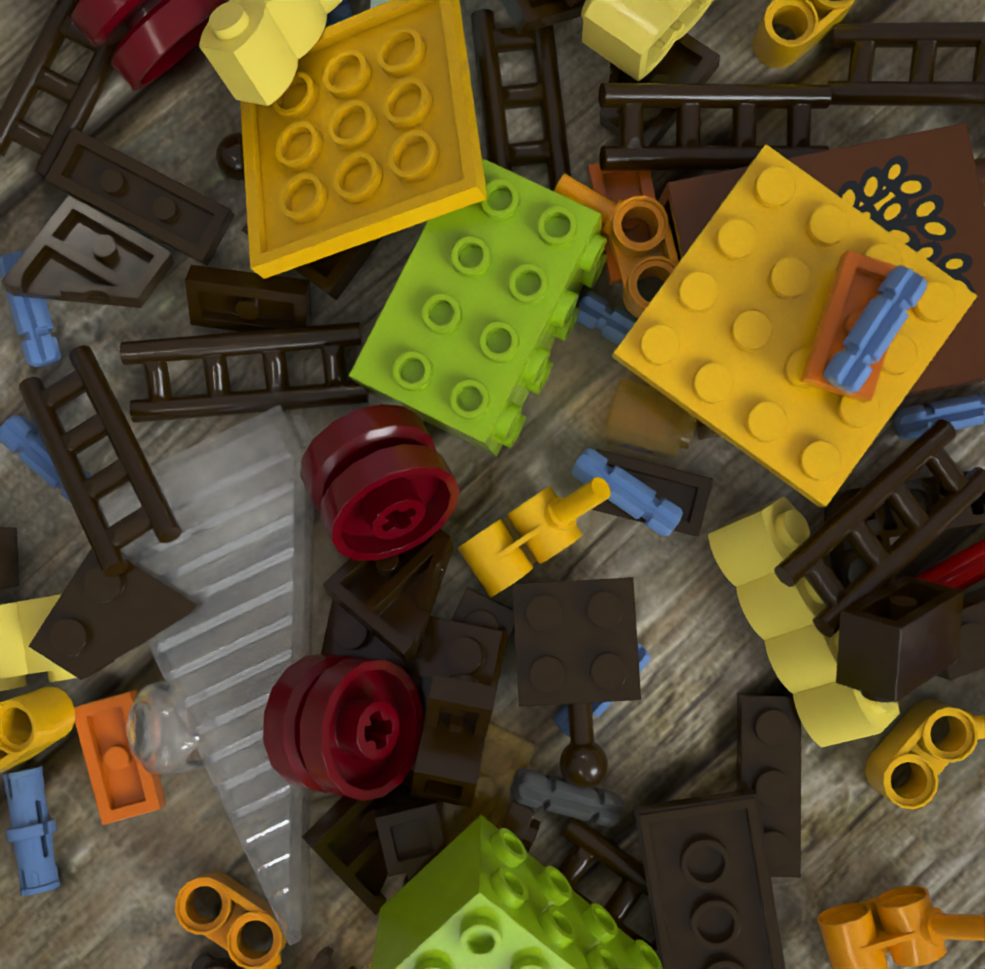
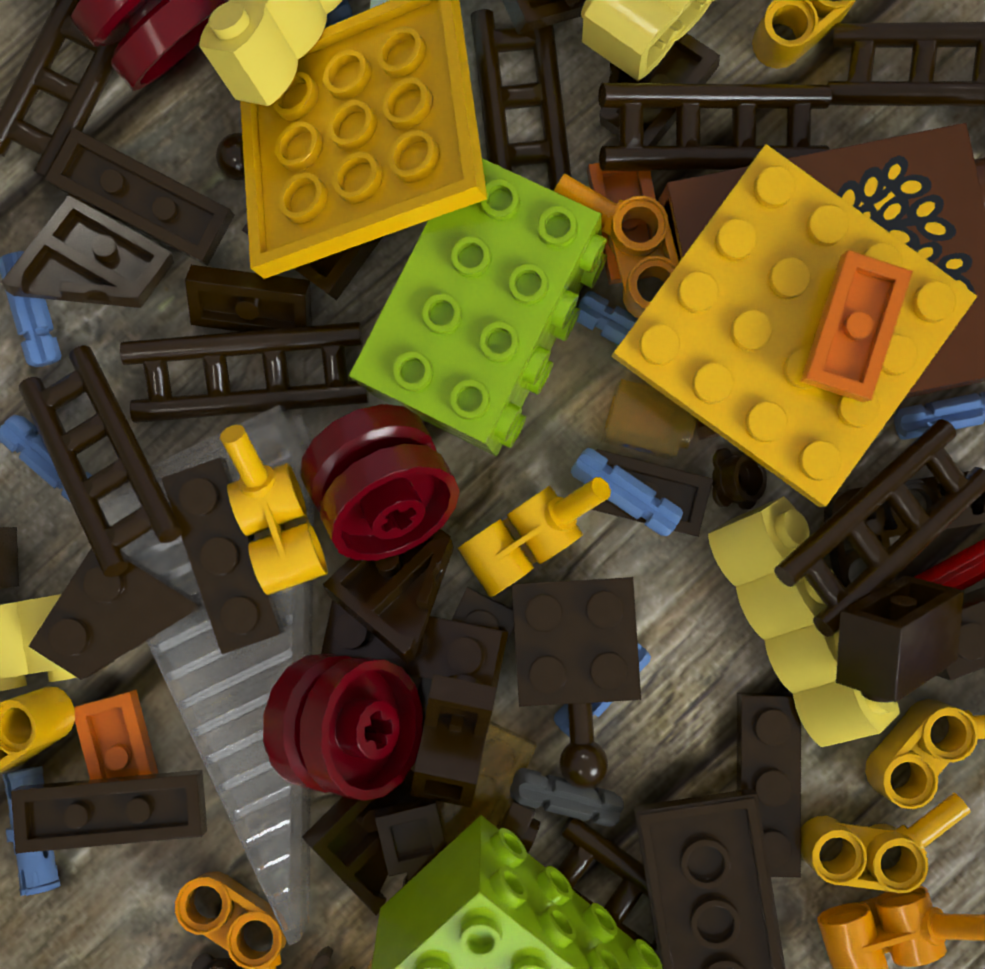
(109, 811): none -> dark brown plate
(160, 731): clear hair -> none
(221, 557): none -> dark brown plate
(274, 510): none -> yellow beam
(737, 479): none -> dark brown plate
(864, 846): none -> yellow beam
(875, 329): medium blue axle -> none

